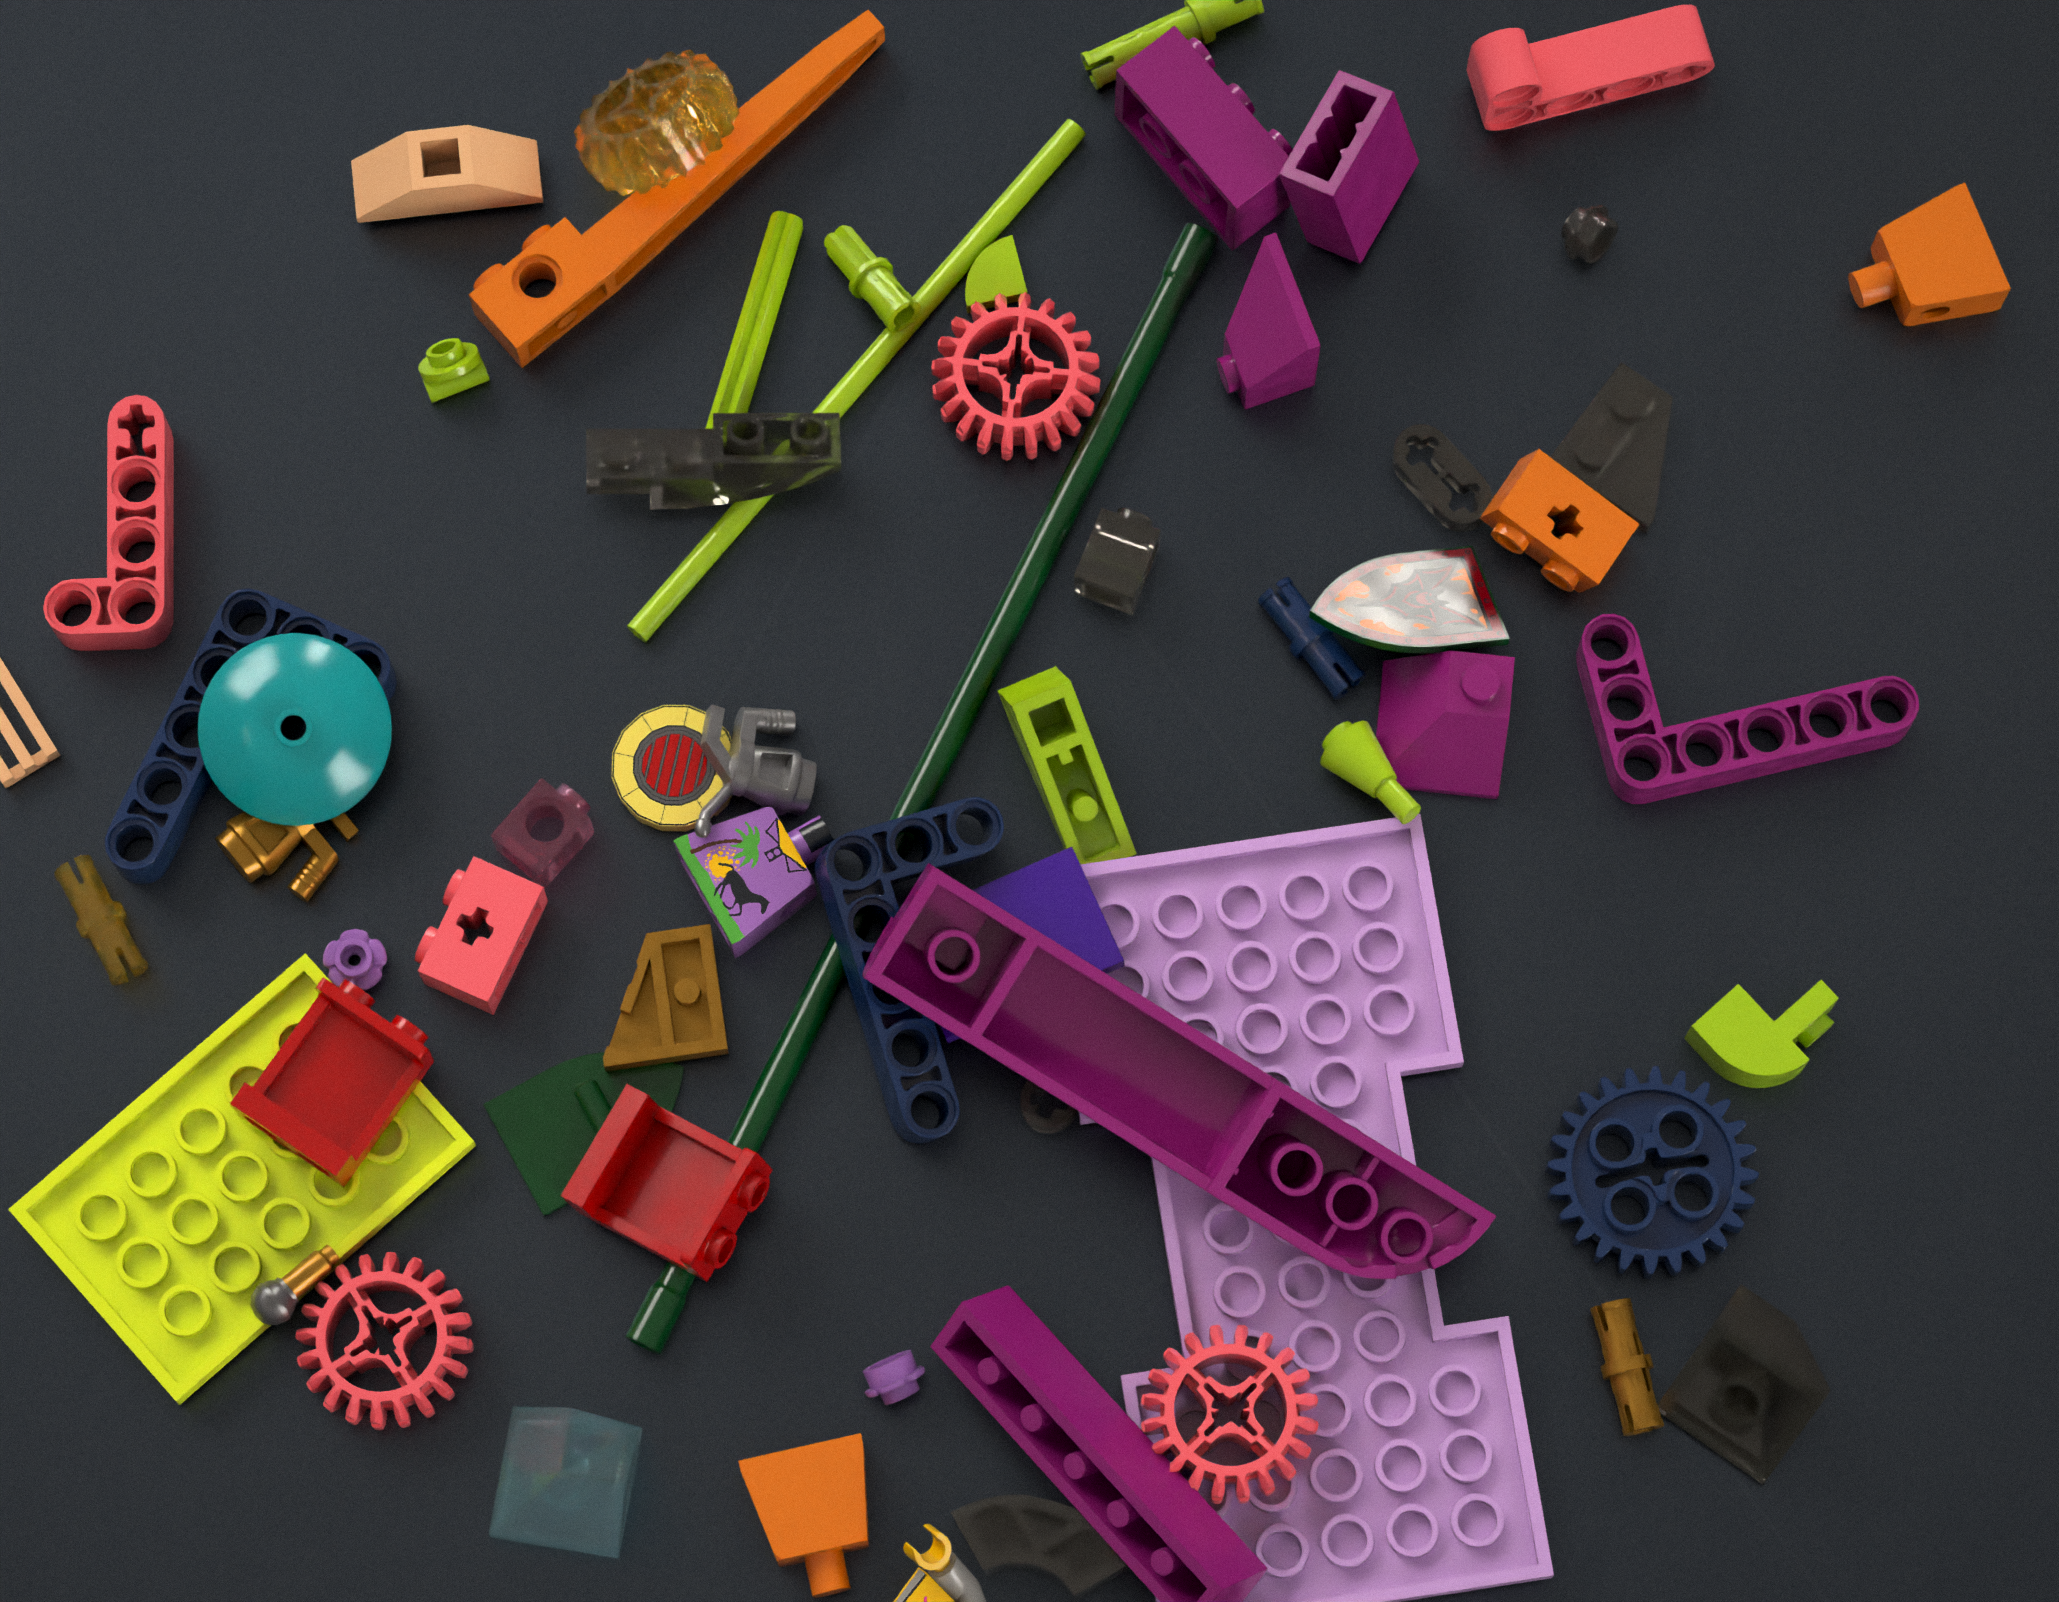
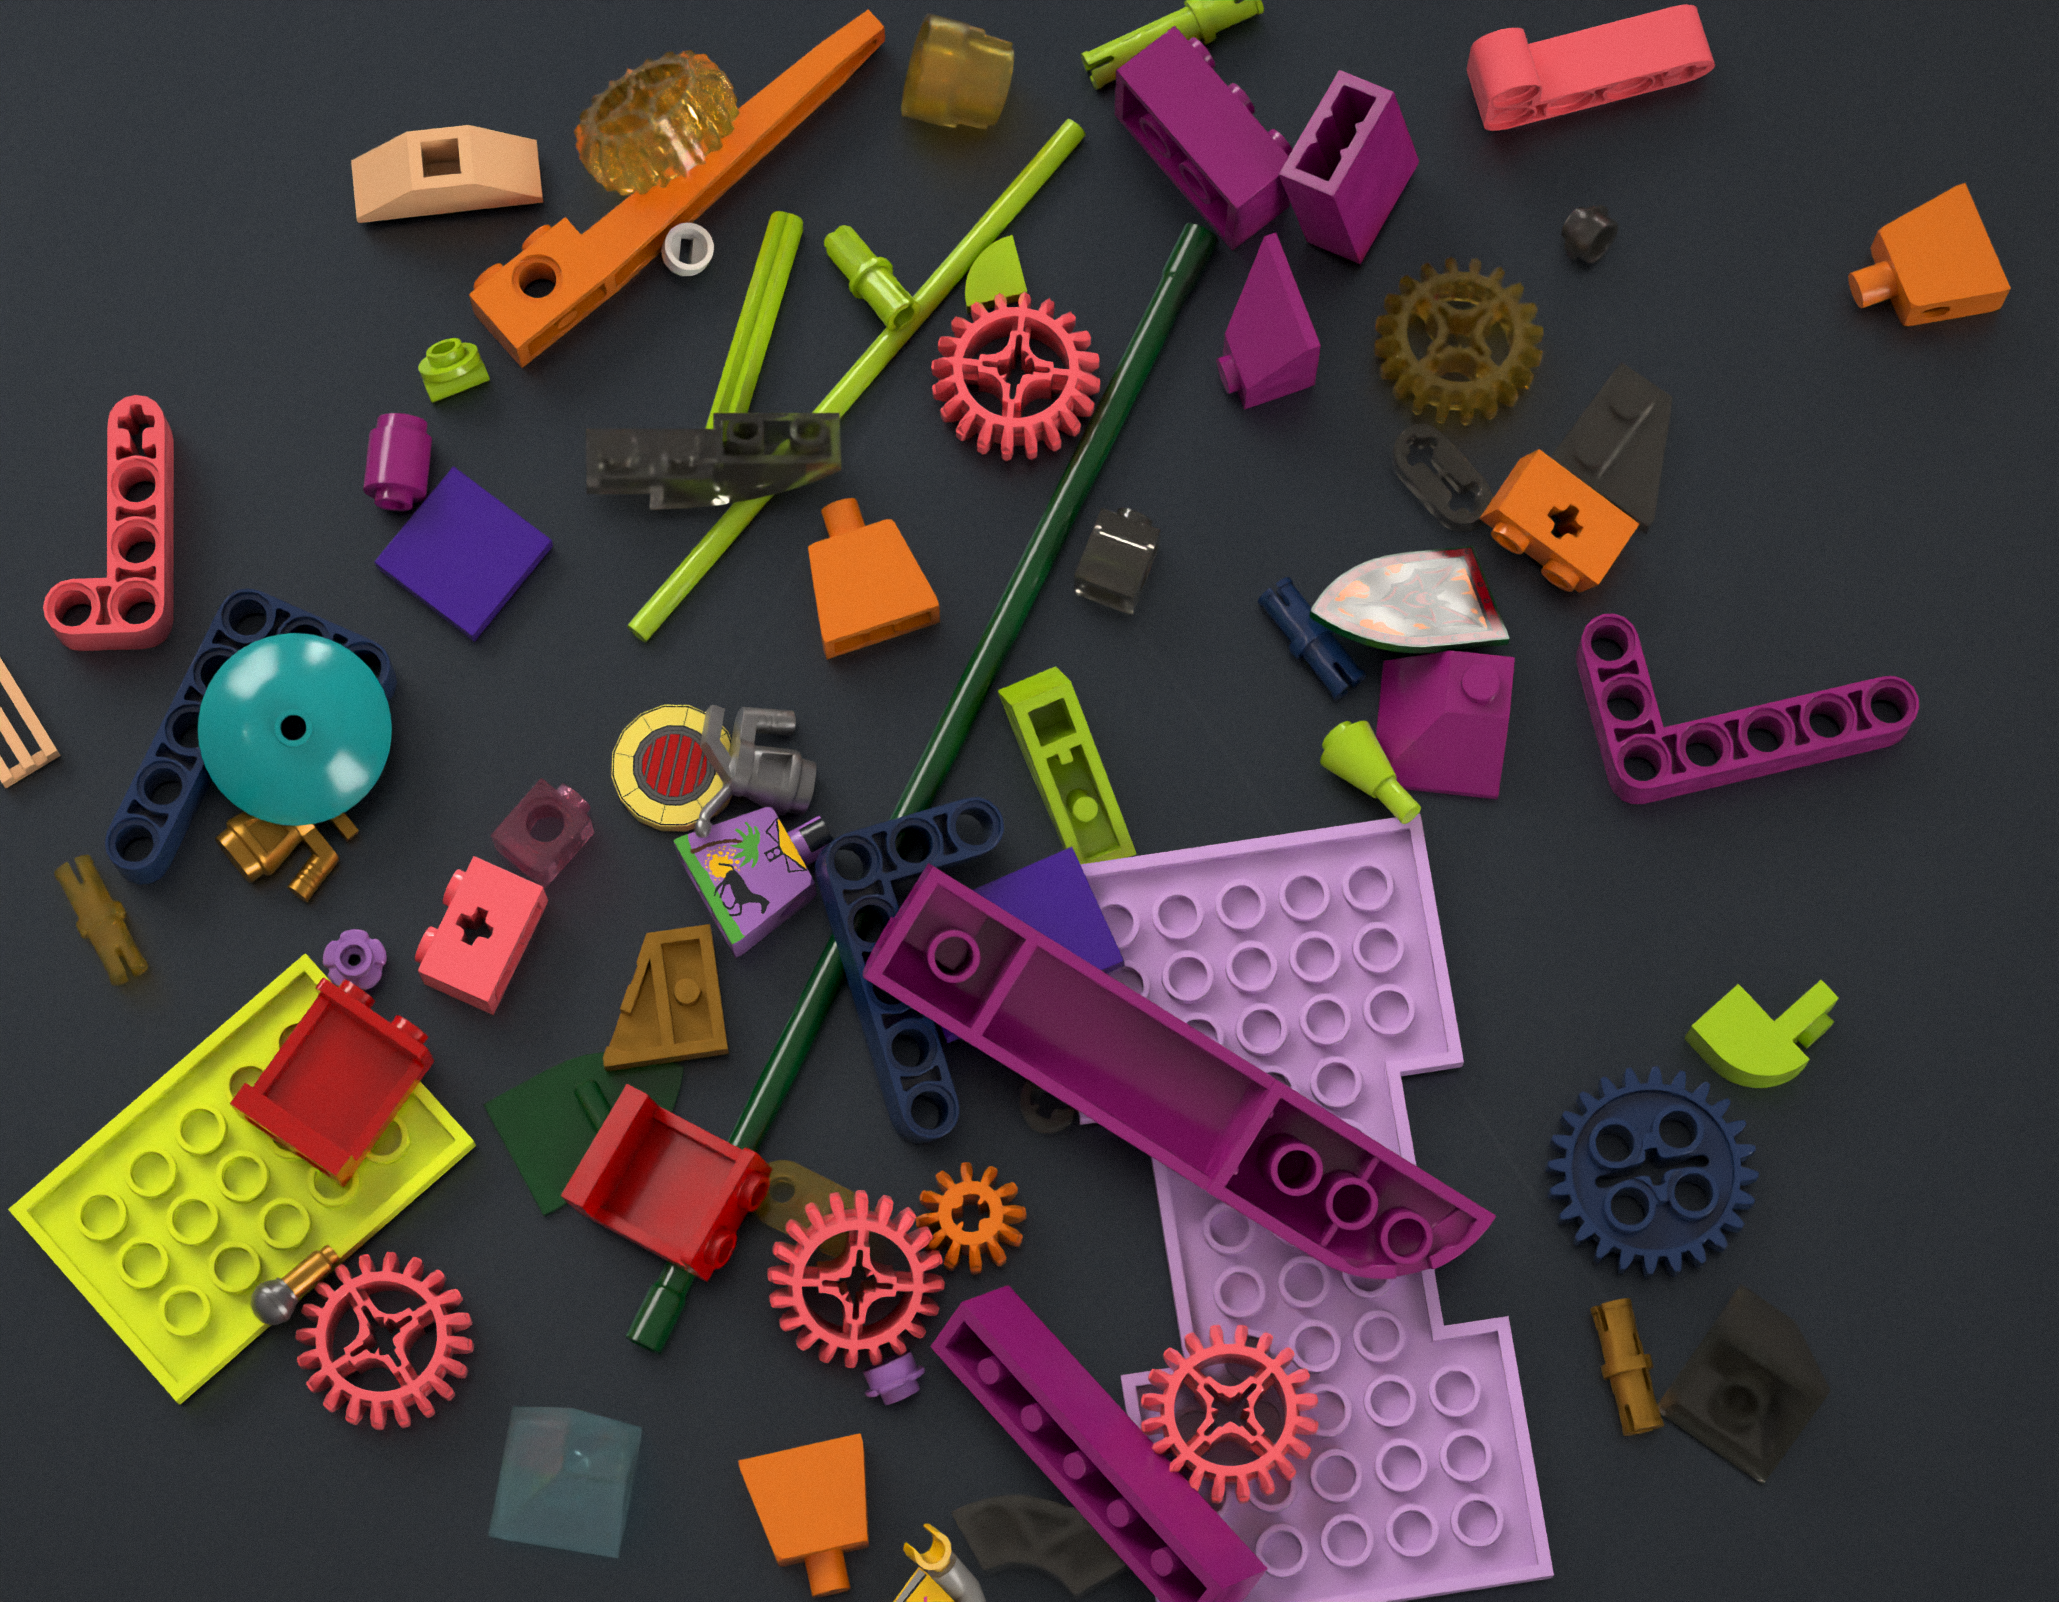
(398, 461): none -> magenta brick
(463, 553): none -> dark purple tile
(700, 249): none -> white hinge
(808, 1188): none -> clear yellow plate
(825, 1274): none -> coral gear
(866, 582): none -> orange torso
(956, 75): none -> clear yellow piece
(990, 1229): none -> orange gear
(1441, 319): none -> clear yellow gear

